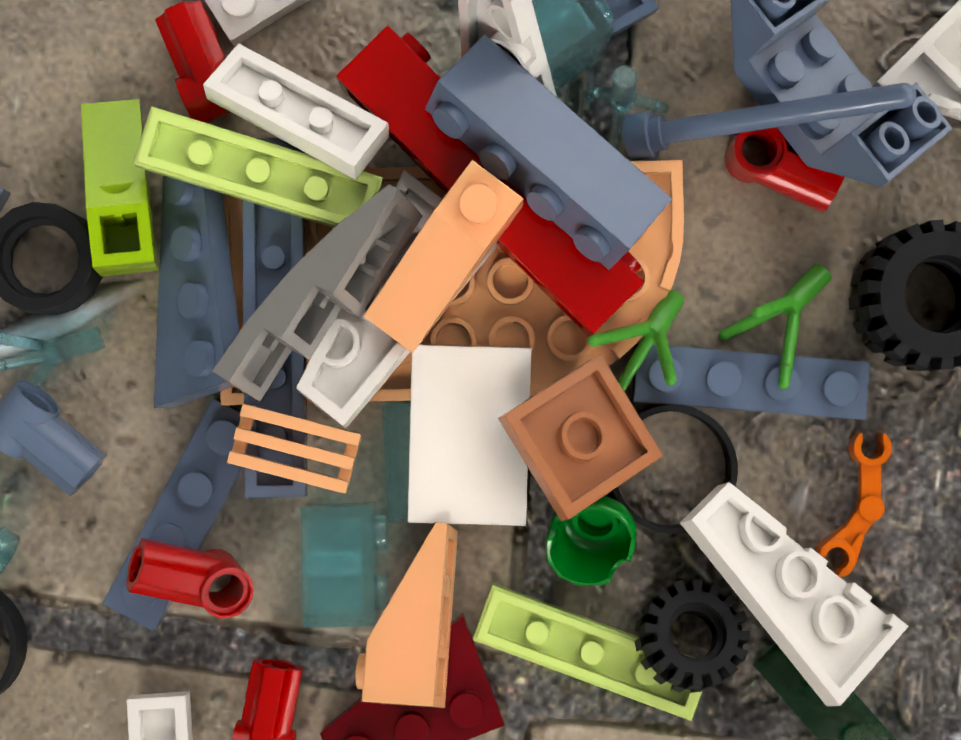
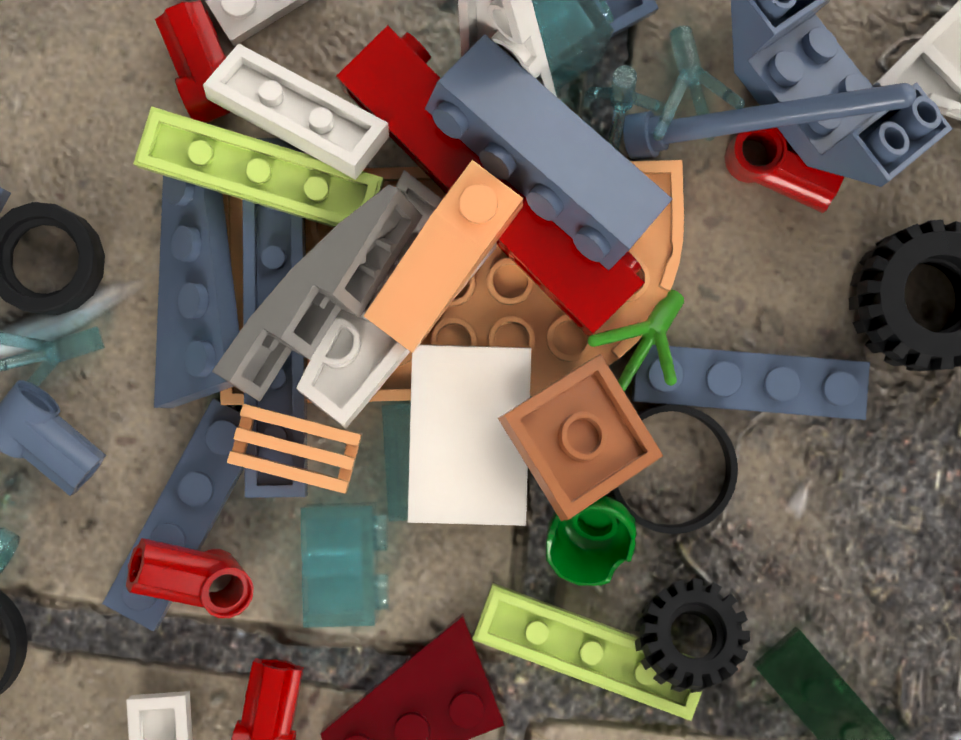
(117, 190): lime slope -> none
(412, 638): light nougat slope -> none
(691, 76): none -> clear light blue plant
(790, 304): bright green plant -> none
(805, 607): white wing -> none
(867, 507): orange piece -> none

